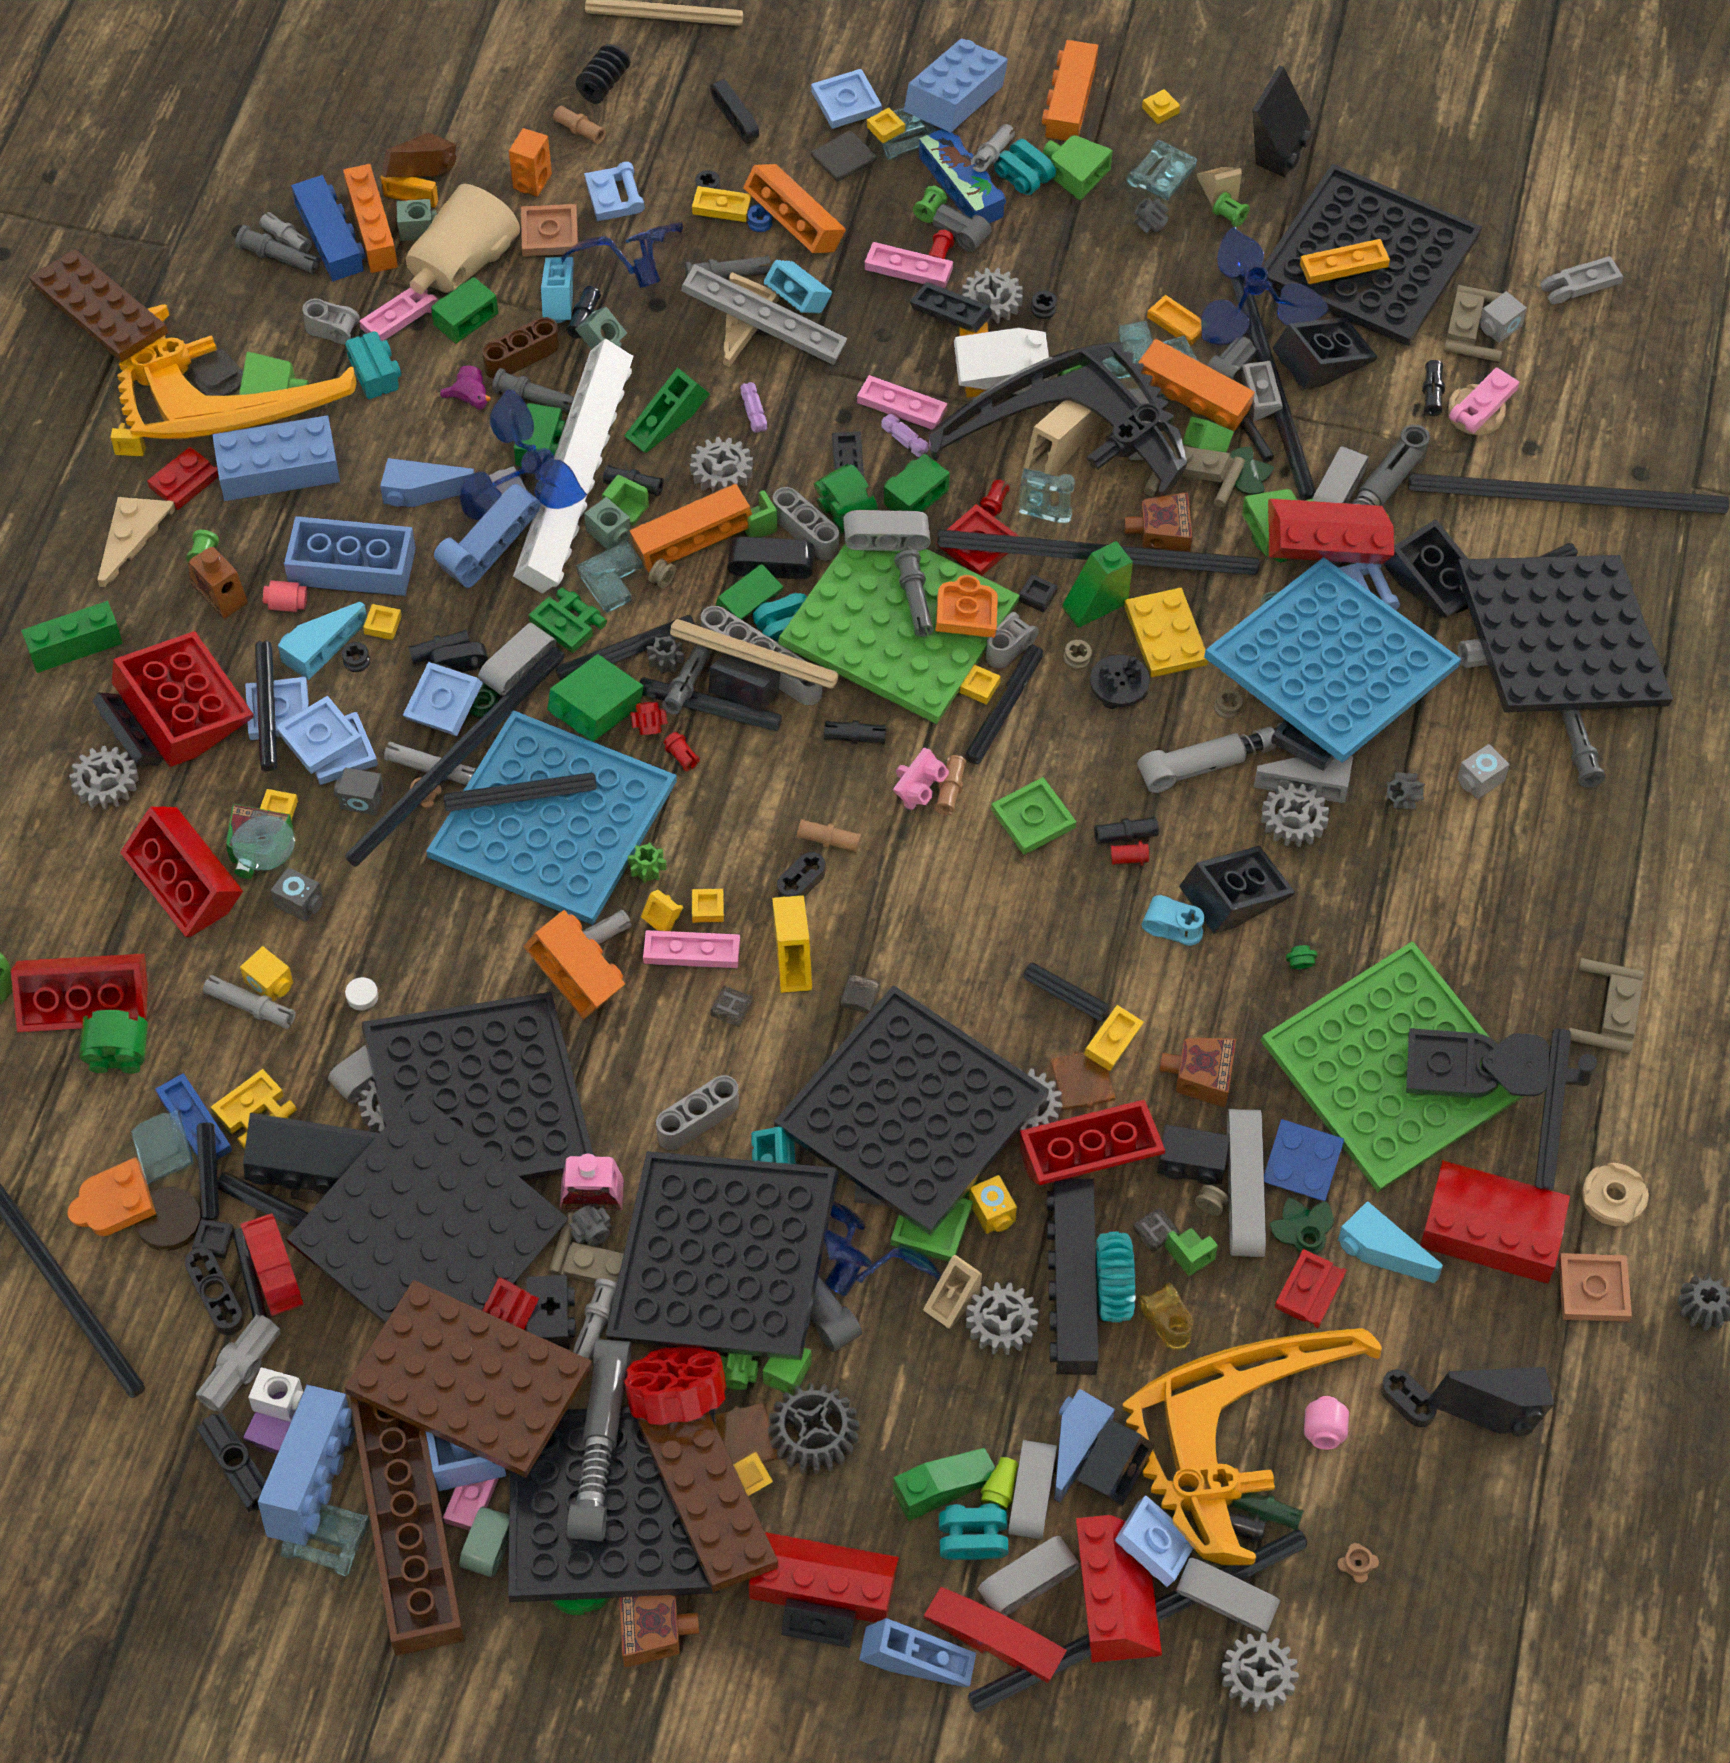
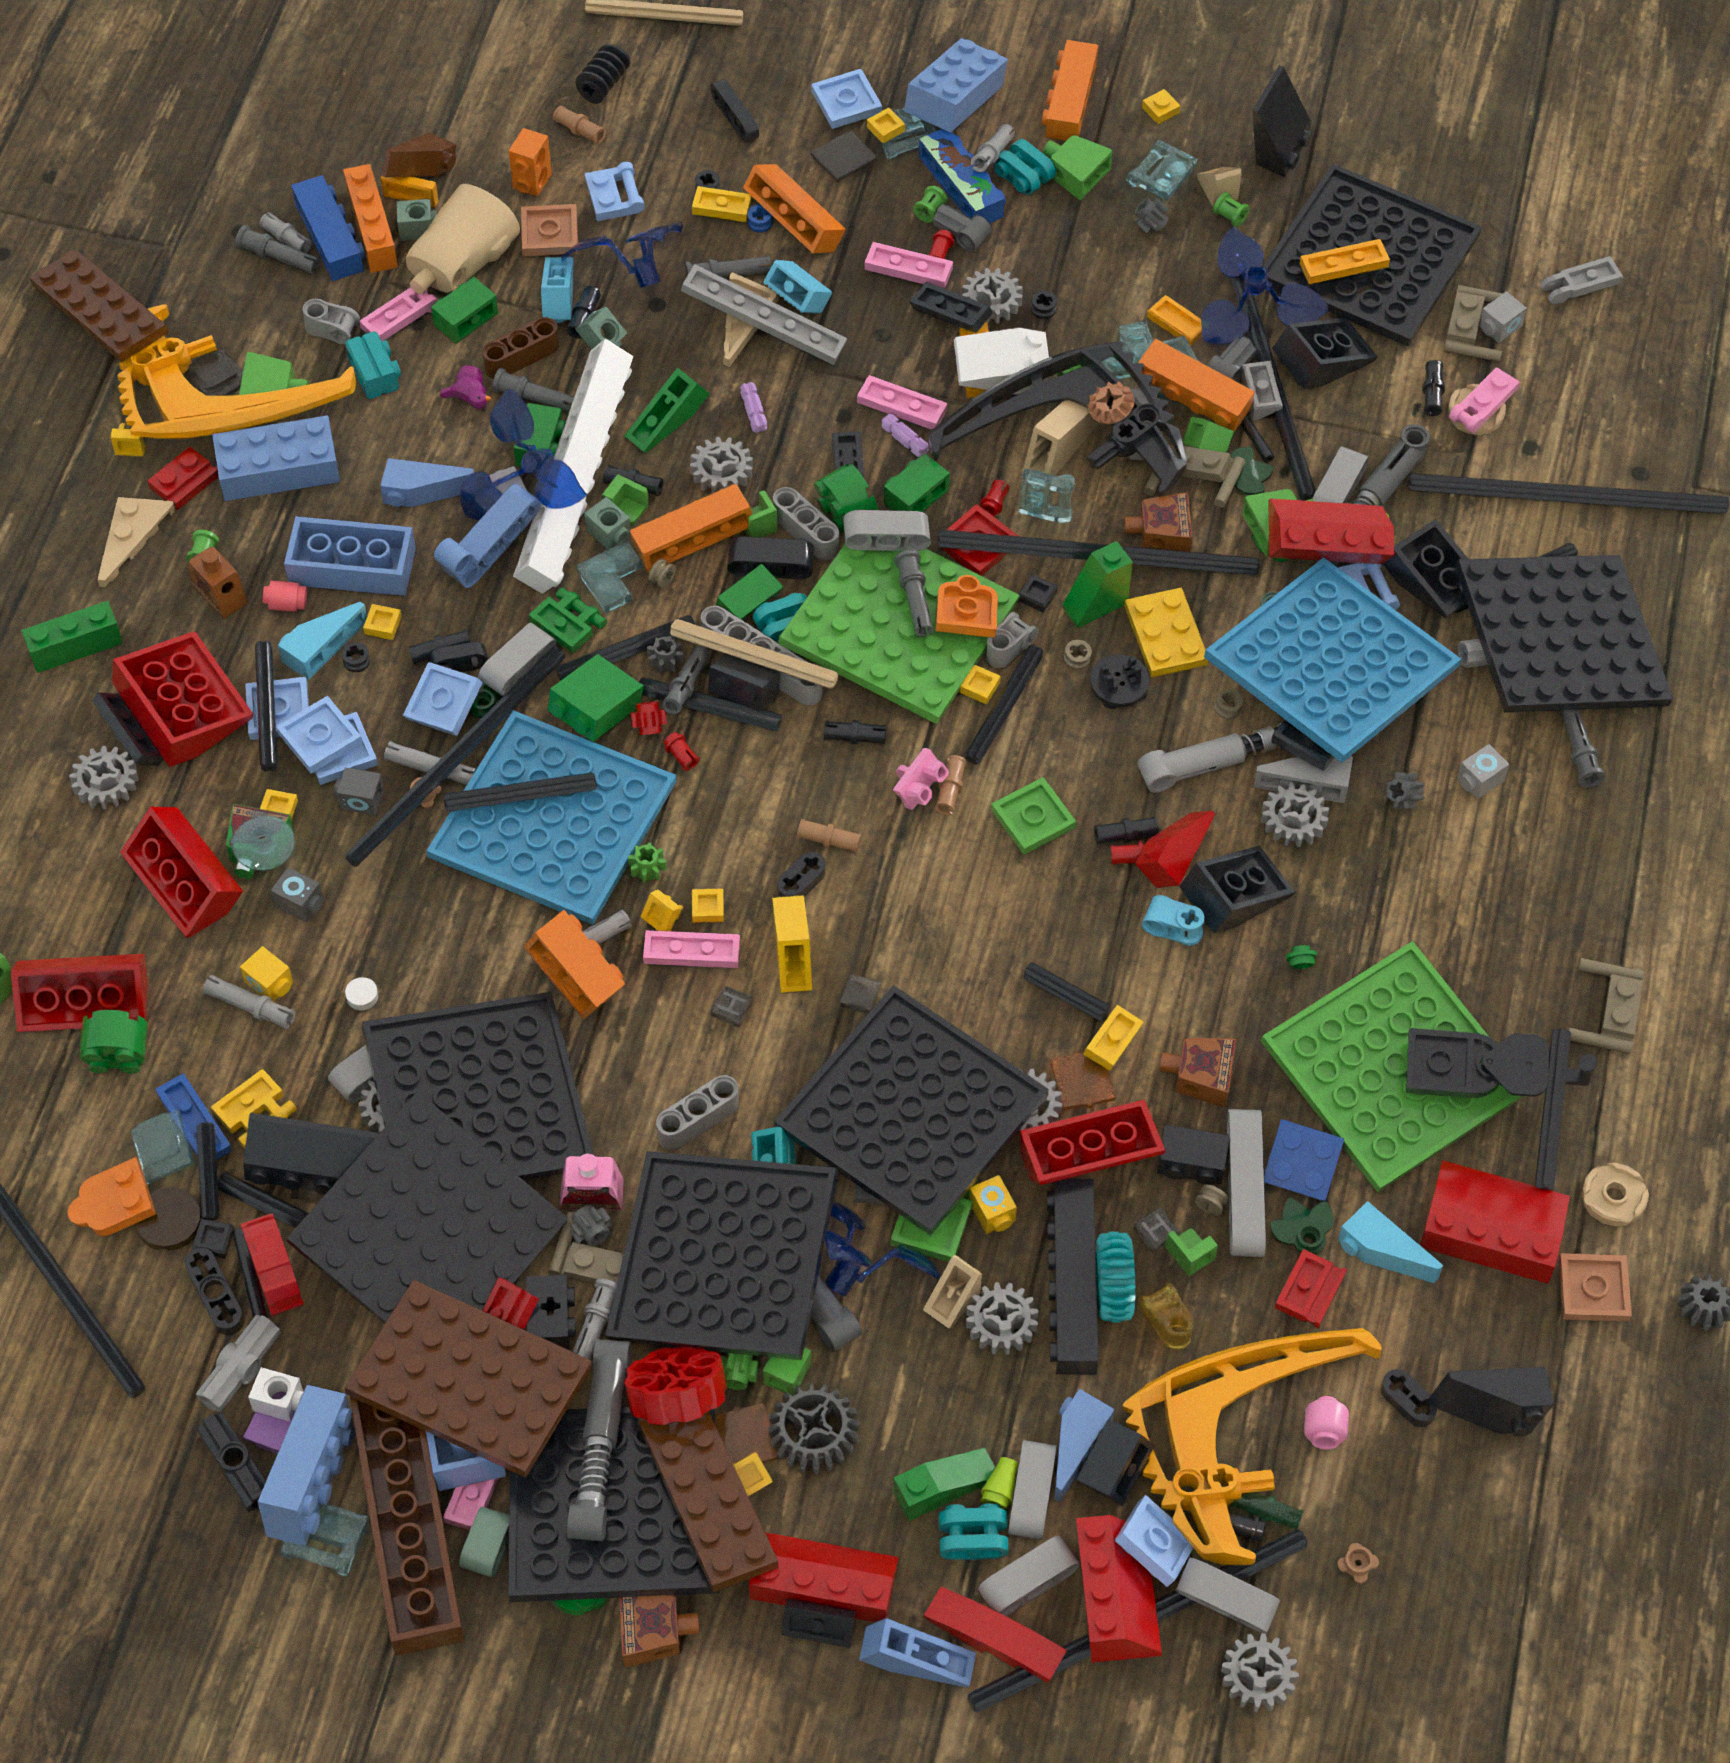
(1121, 407): none -> nougat gear
(1170, 852): none -> red slope

